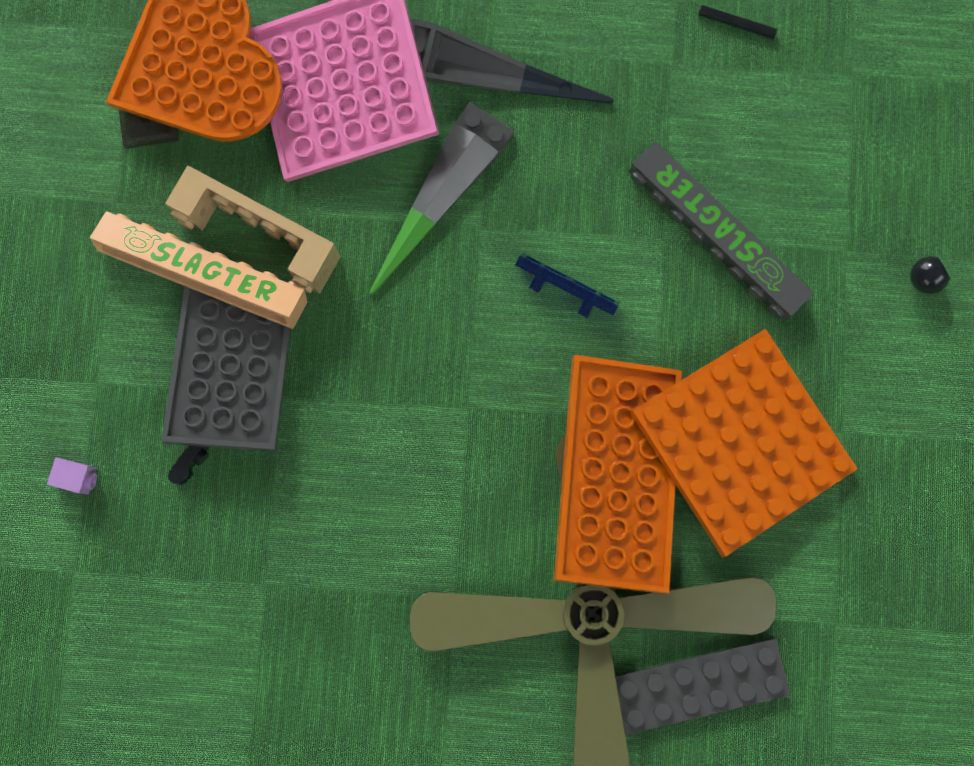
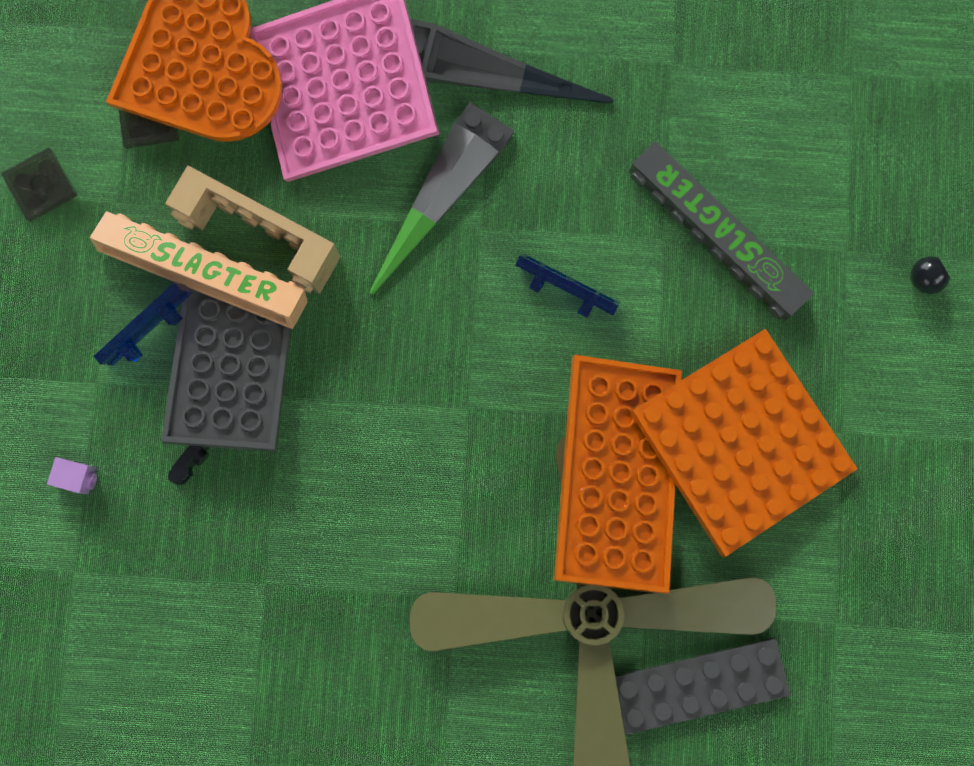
(39, 184): none -> clear smoke plate
(160, 309): none -> clear blue hinge
(737, 21): black bar -> none

